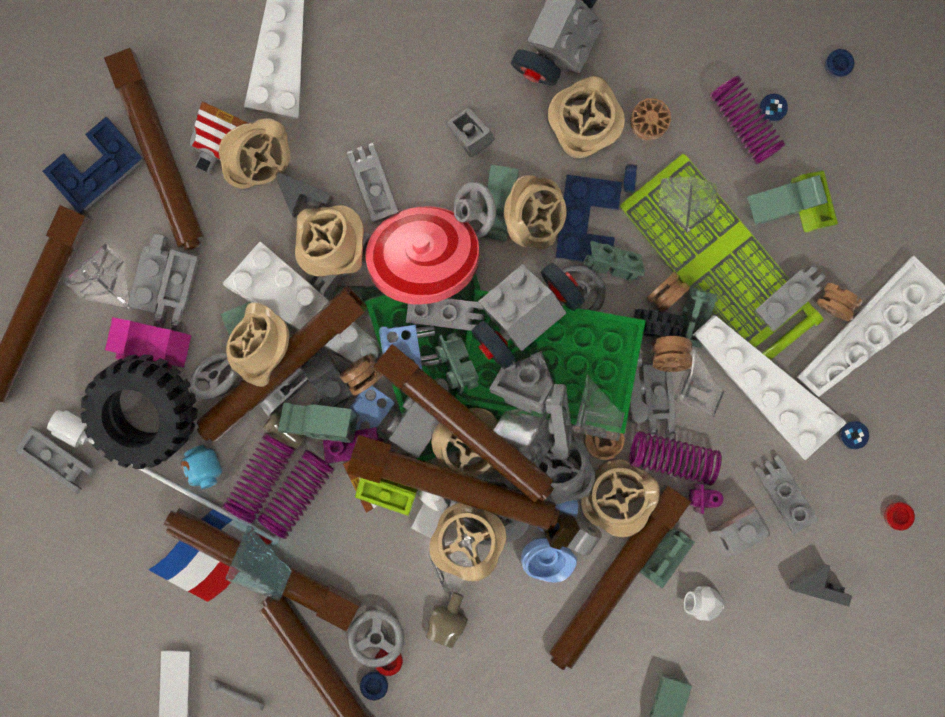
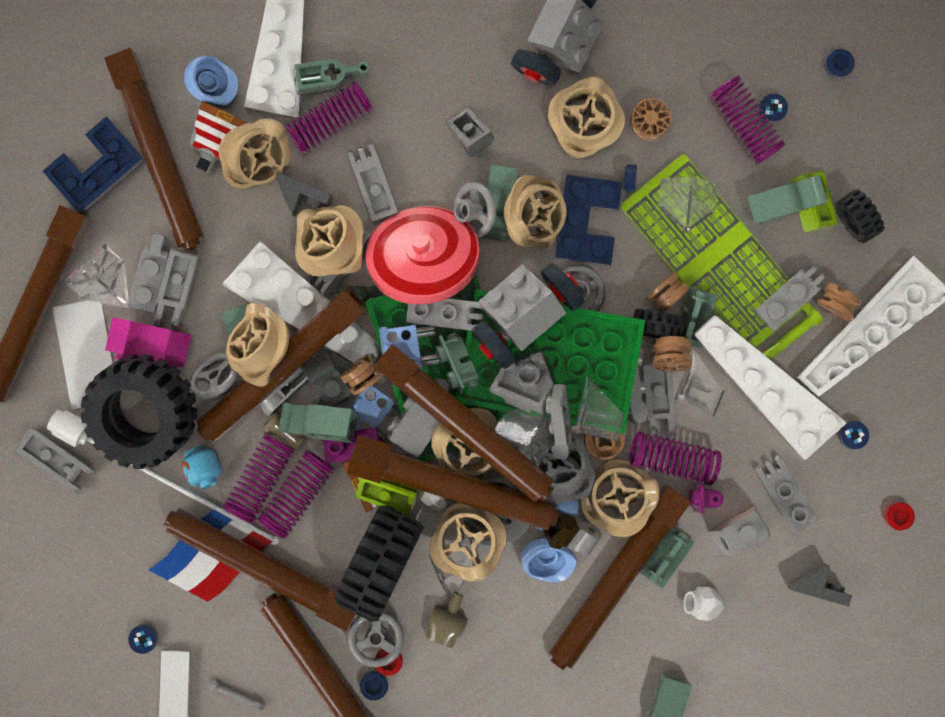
(82, 345): none -> white sticker
(143, 639): none -> dark blue tile
(211, 80): none -> light blue hat
(258, 567): clear light blue slope -> none
(299, 138): none -> magenta piece
(311, 76): none -> sand green piece
(378, 563): none -> black tyre
(624, 263): sand green hinge -> none
(860, 216): none -> black tyre

